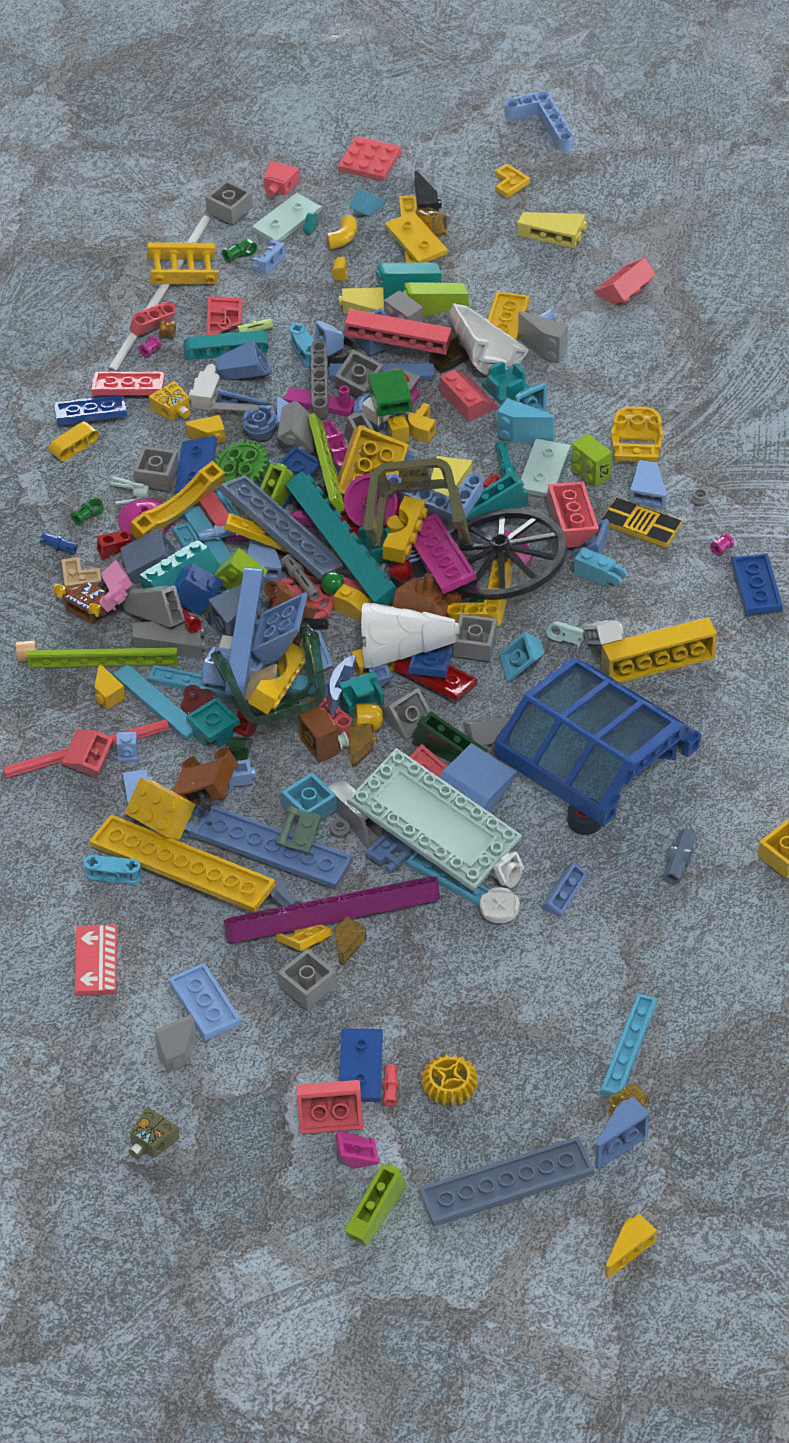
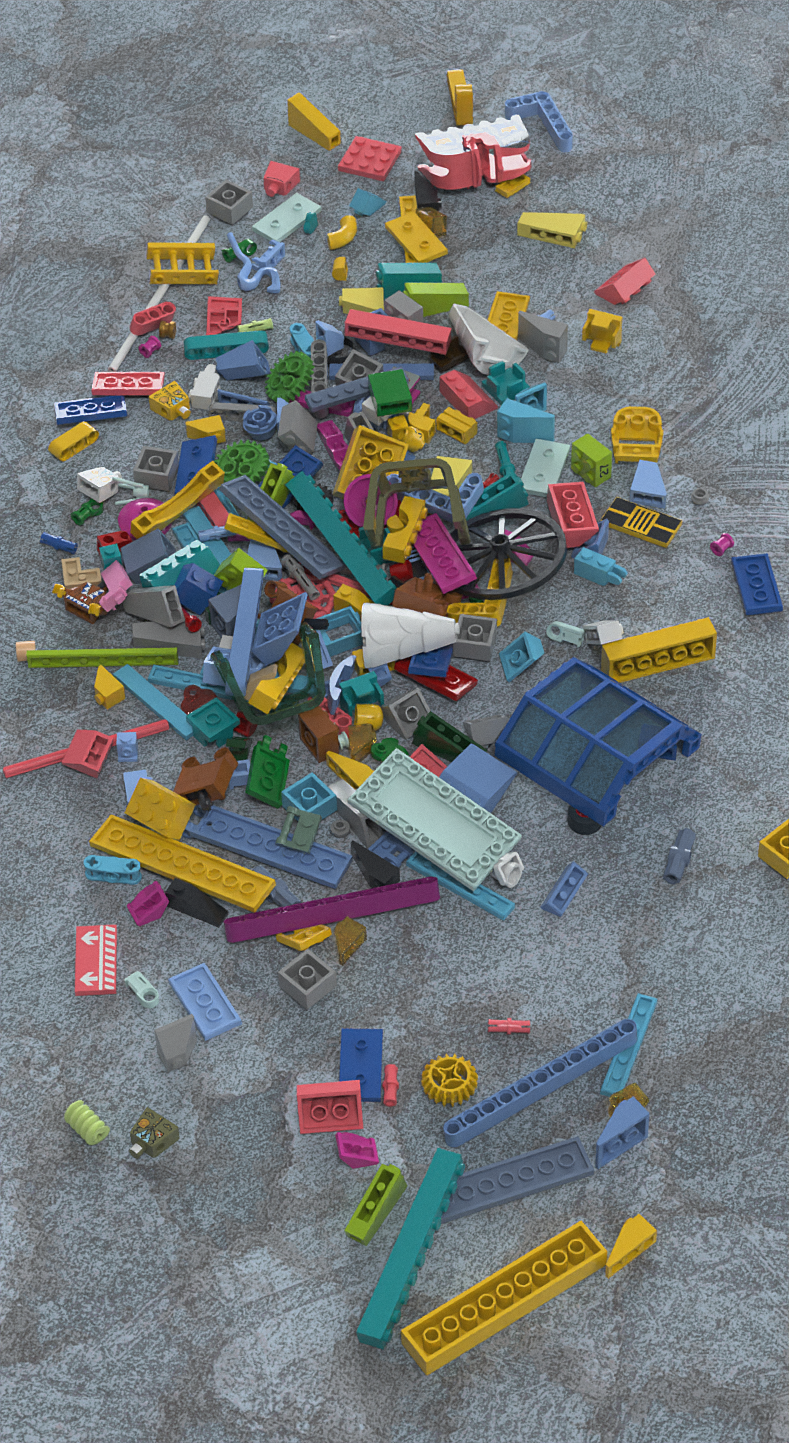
(86, 1123): none -> yellowish green piece
(98, 483): none -> white torso
(109, 554): none -> teal brick
(142, 988): none -> light aqua piece
(148, 904): none -> dark pink slope
(193, 902): none -> black slope
(242, 278): none -> light blue animal
(268, 772): none -> green tile
(289, 376): none -> bright green gear
(312, 123): none -> yellow slope
(326, 462): lime tile -> none
(332, 582): green piece -> none
(336, 620): none -> medium azure window
(340, 393): none -> sand blue plate
(348, 769): none -> yellow slope
(374, 868): none -> black slope
(382, 750): none -> green plate
(410, 1249): none -> teal brick
(413, 437): none -> yellow head
(456, 425): none -> yellow brick
(461, 97): none -> yellow beam
(464, 155): none -> coral animal
(499, 905): white tile -> none
(503, 1297): none -> yellow brick
(509, 1026): none -> coral pin
(530, 1089): none -> medium blue beam
(603, 329): none -> yellow panel

